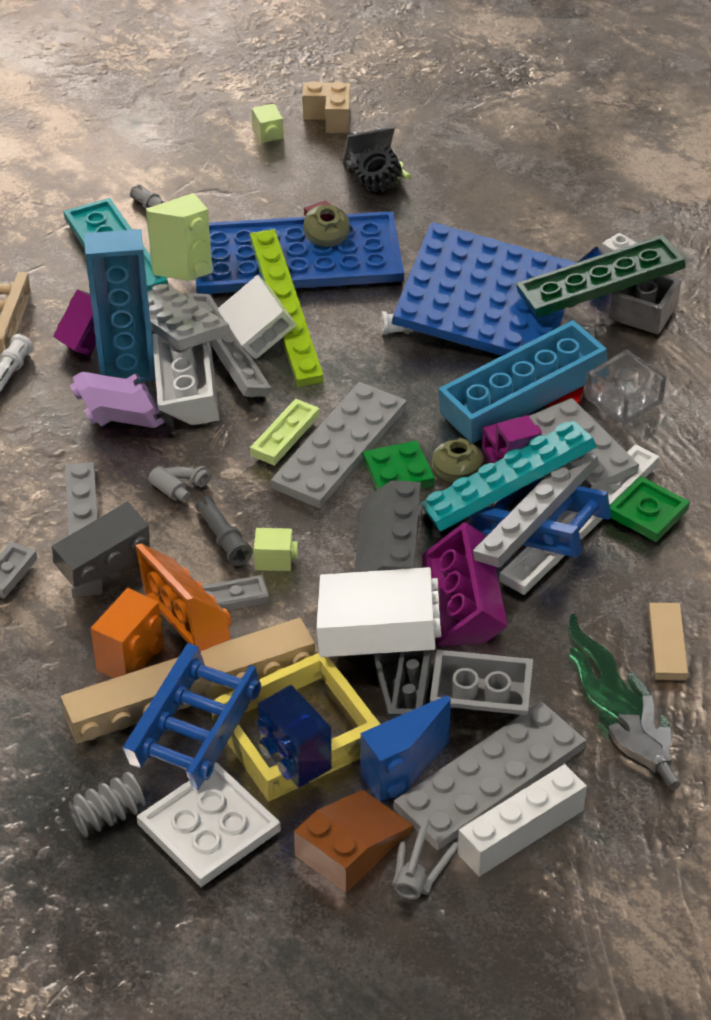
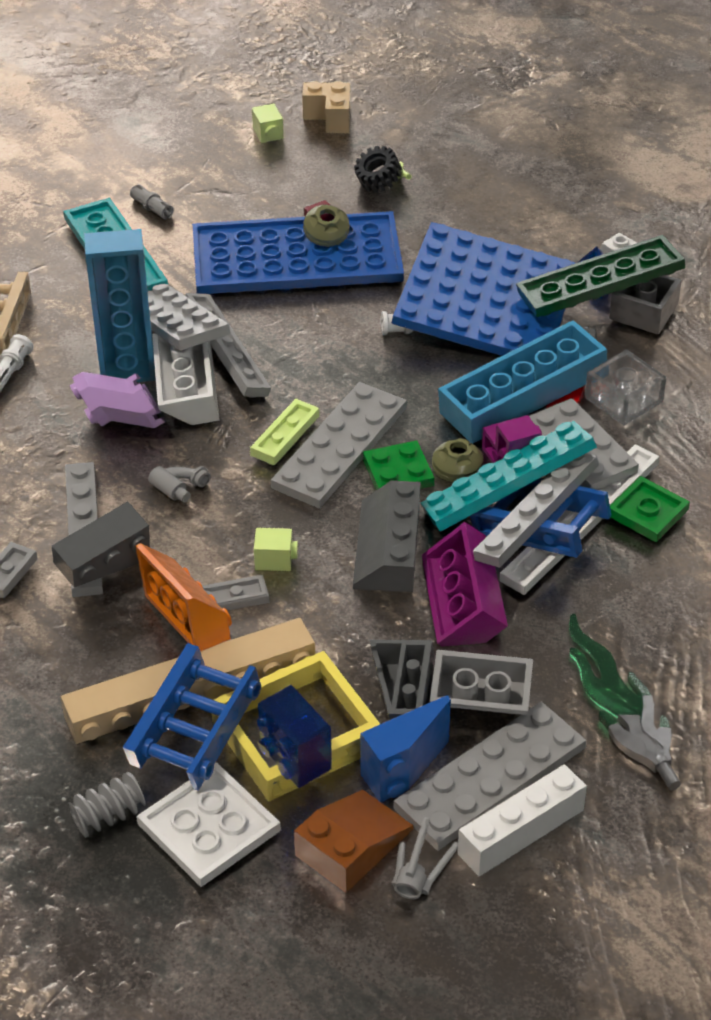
(77, 324): magenta brick -> none
(127, 634): orange brick -> none
(180, 238): yellowish green slope -> none
(228, 538): dark grey pin -> none
(256, 317): white brick -> none
(276, 275): lime plate -> none
(361, 141): flat silver hinge -> none
(378, 612): white brick -> none
(667, 641): tan tile -> none

